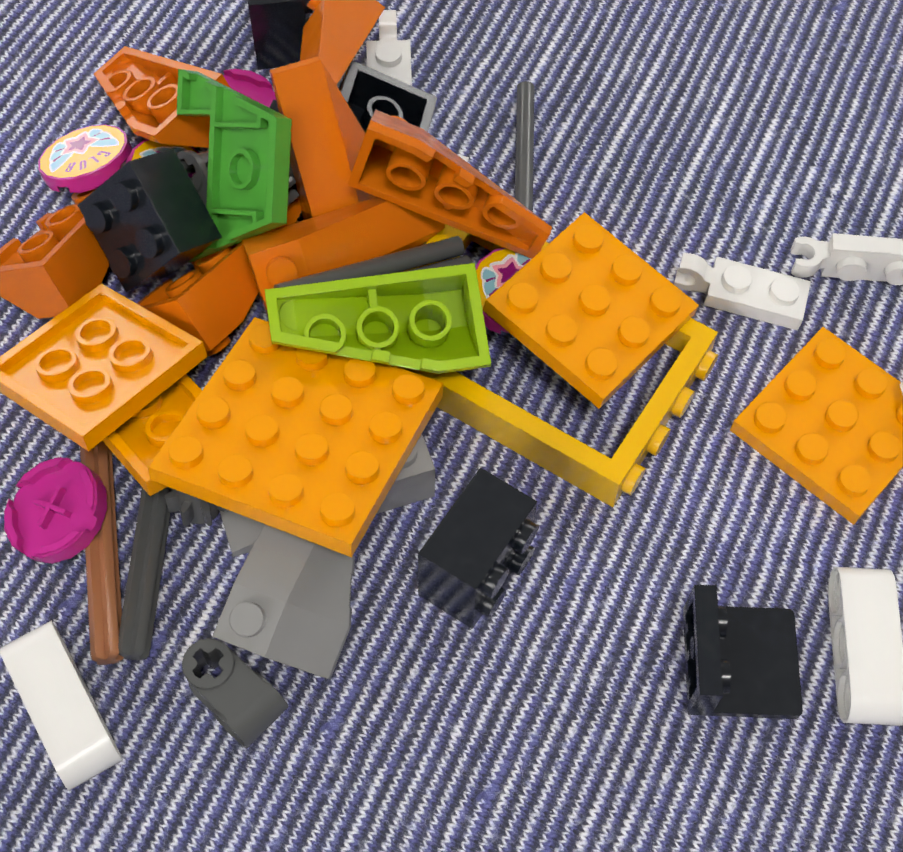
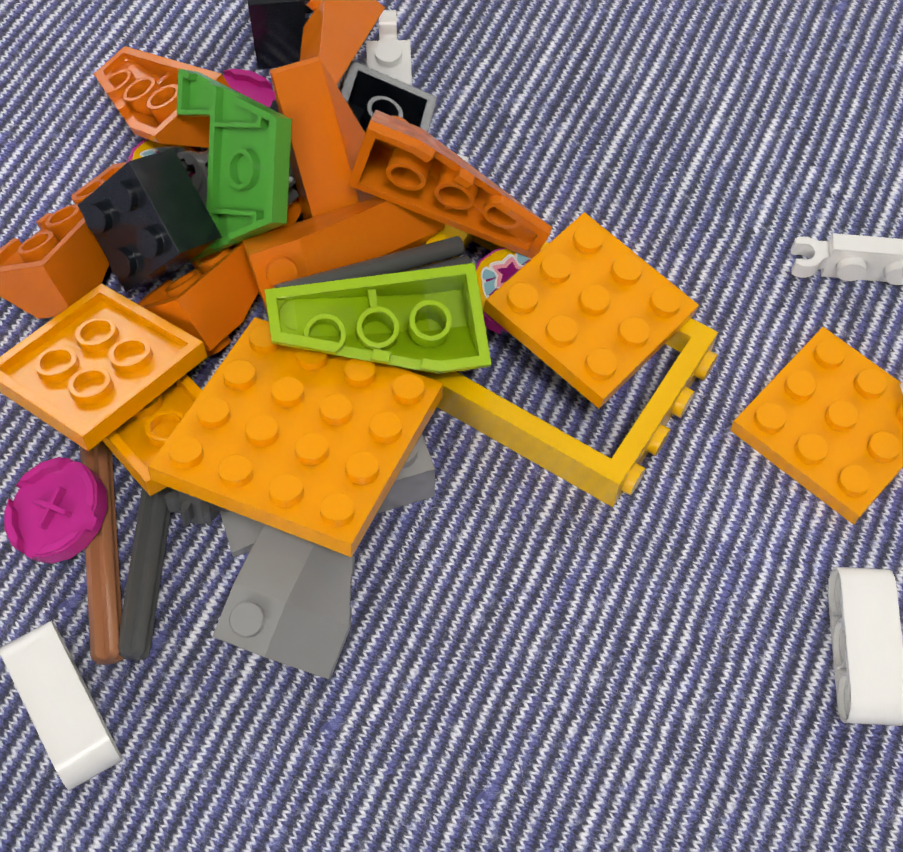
(84, 158): tile -> none
(238, 696): dark grey piece -> none
(477, 549): black brick -> none
(524, 144): dark grey bar -> none
(740, 659): black bracket -> none
(745, 289): white plate -> none

